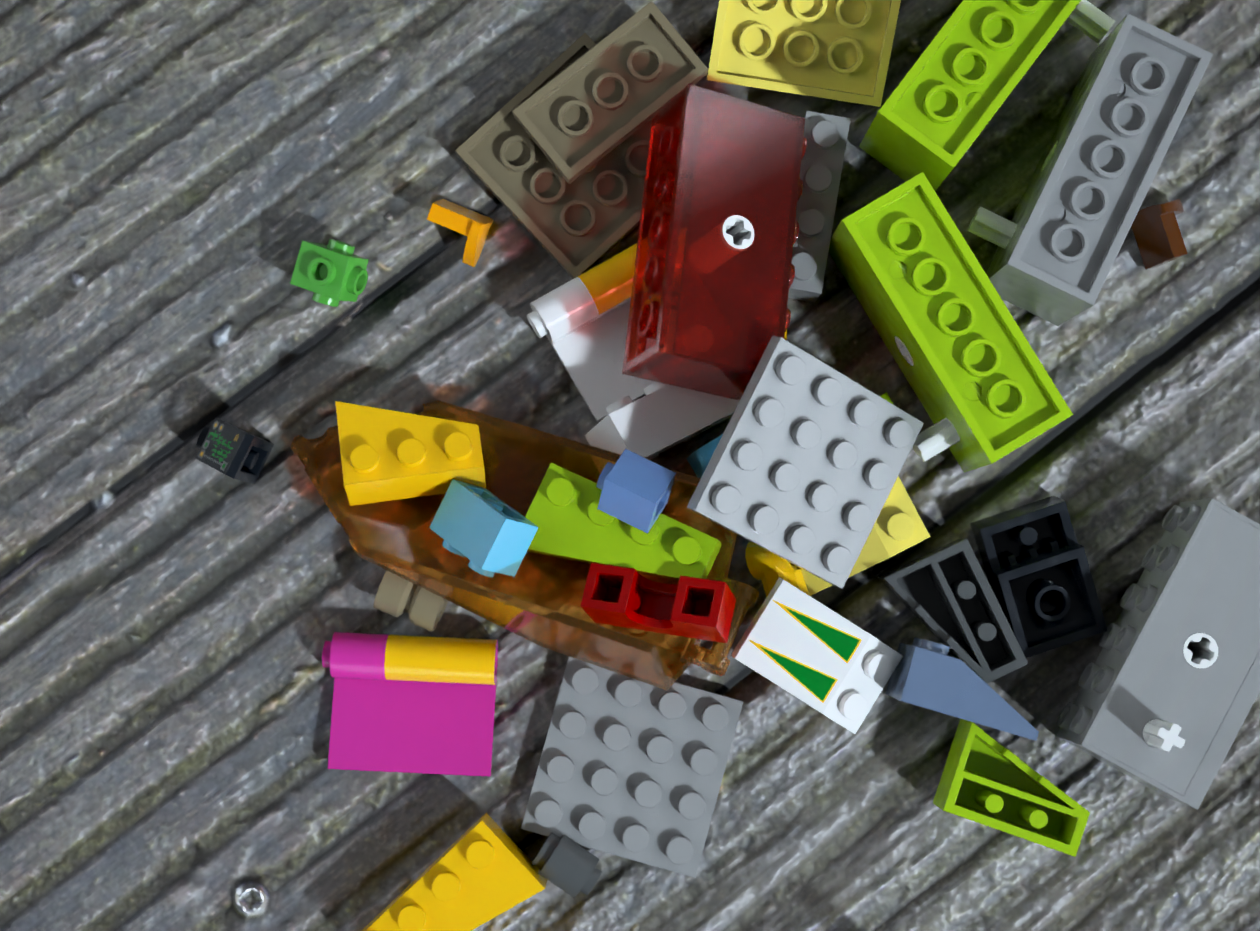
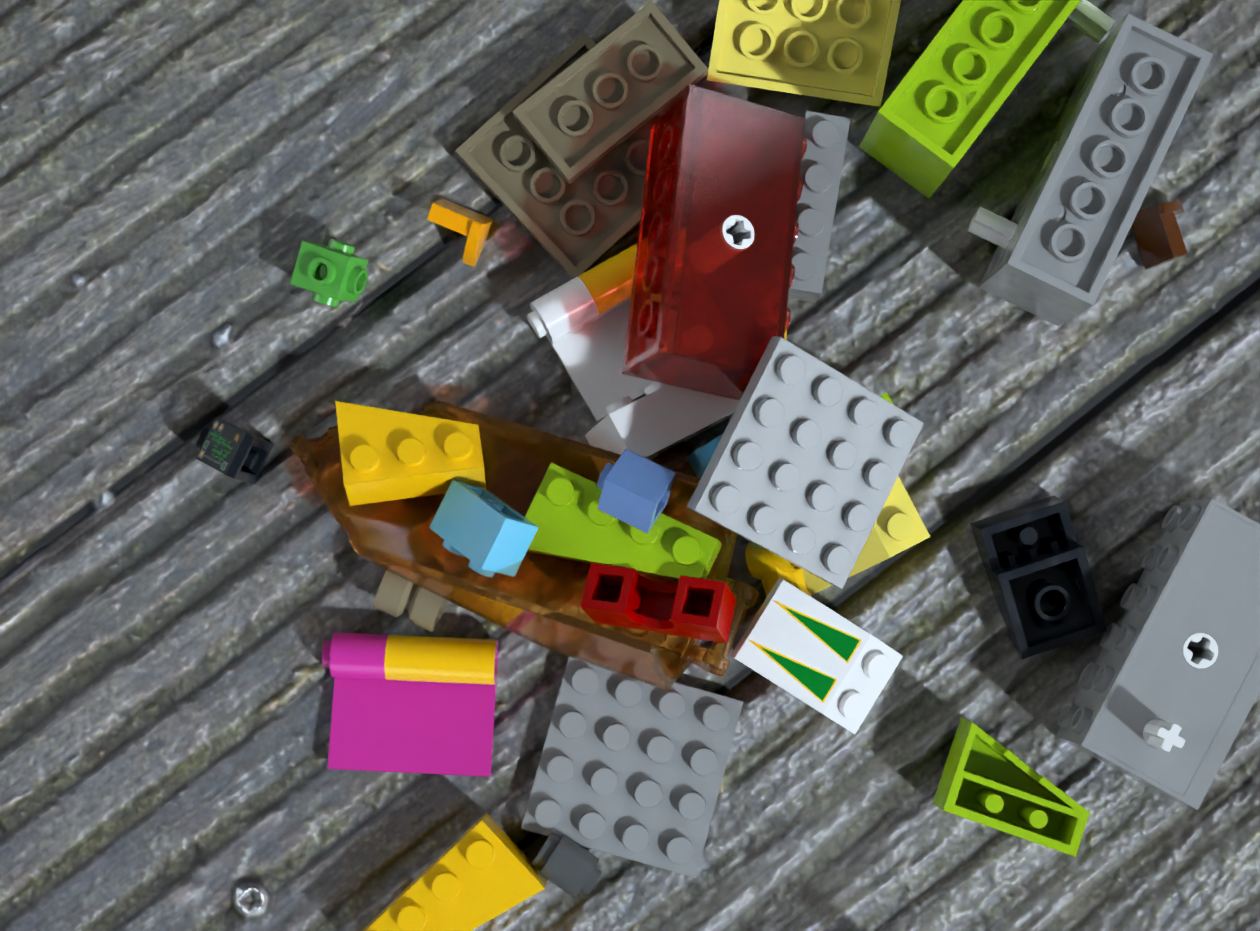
(945, 327): lime piece -> none
(949, 686): sand blue slope -> none
(959, 607): dark grey wedge -> none

